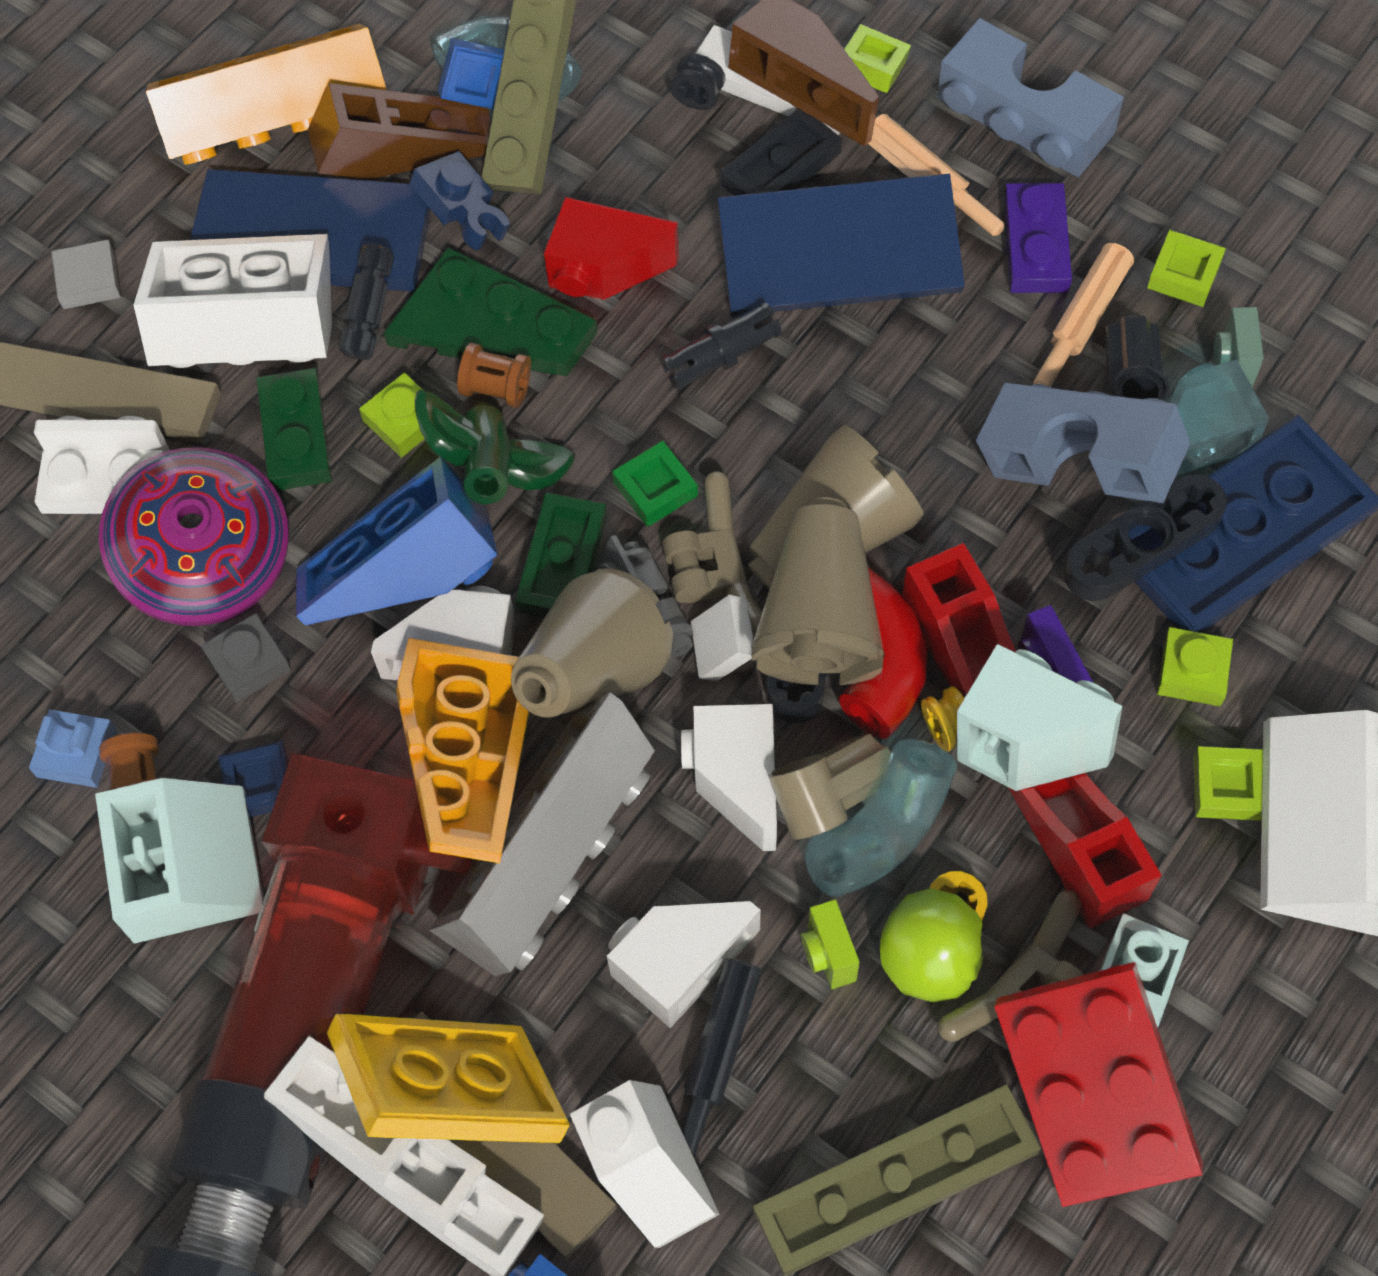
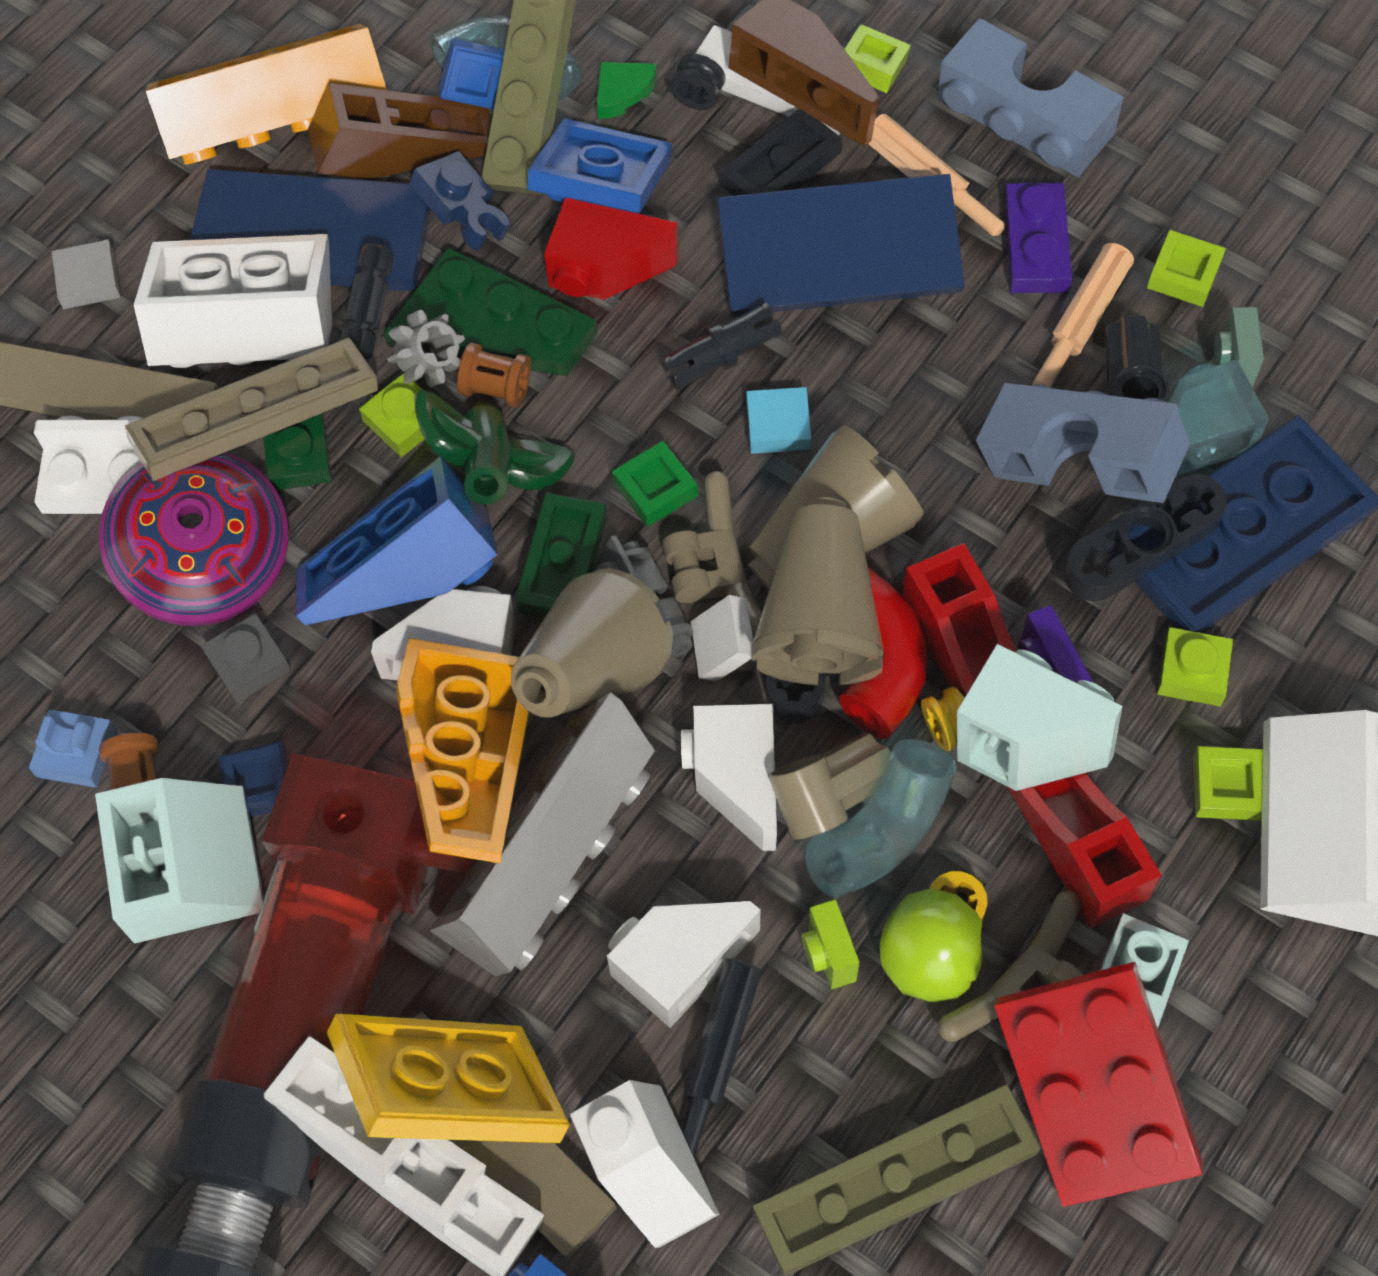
(251, 408): none -> dark tan tile
(409, 353): none -> light grey gear
(599, 166): none -> blue plate
(623, 86): none -> green tile
(778, 420): none -> medium azure tile

